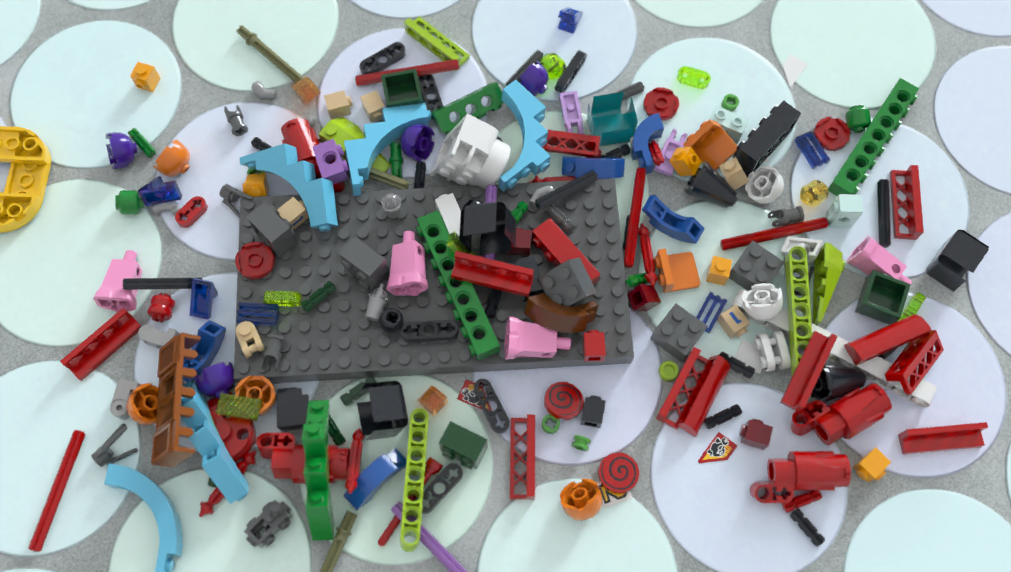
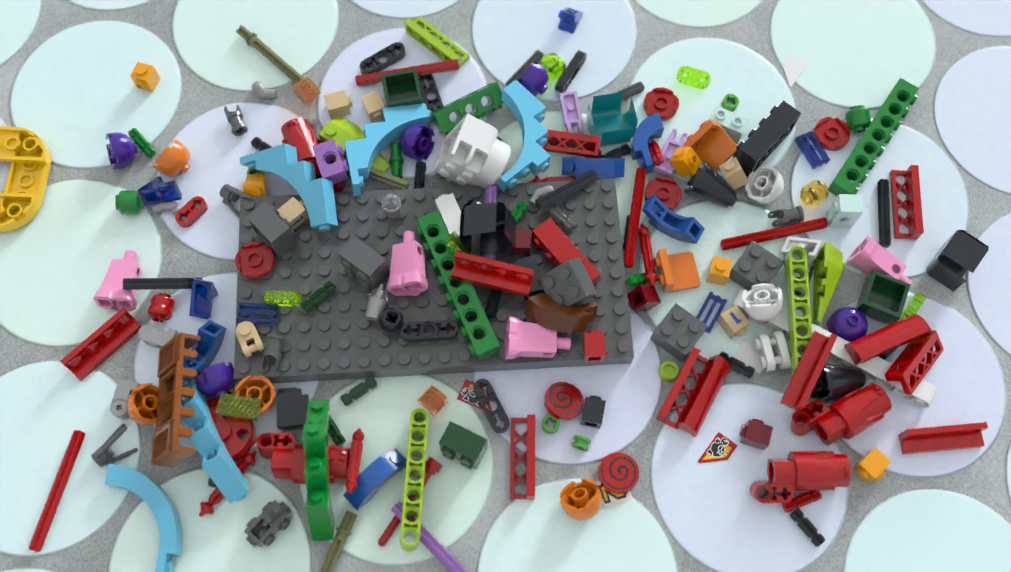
(385, 412): black piece -> none
(454, 480): black beam -> none
(666, 190): none -> red tile
(723, 416): black axle -> none
(848, 323): none -> dark purple cylinder

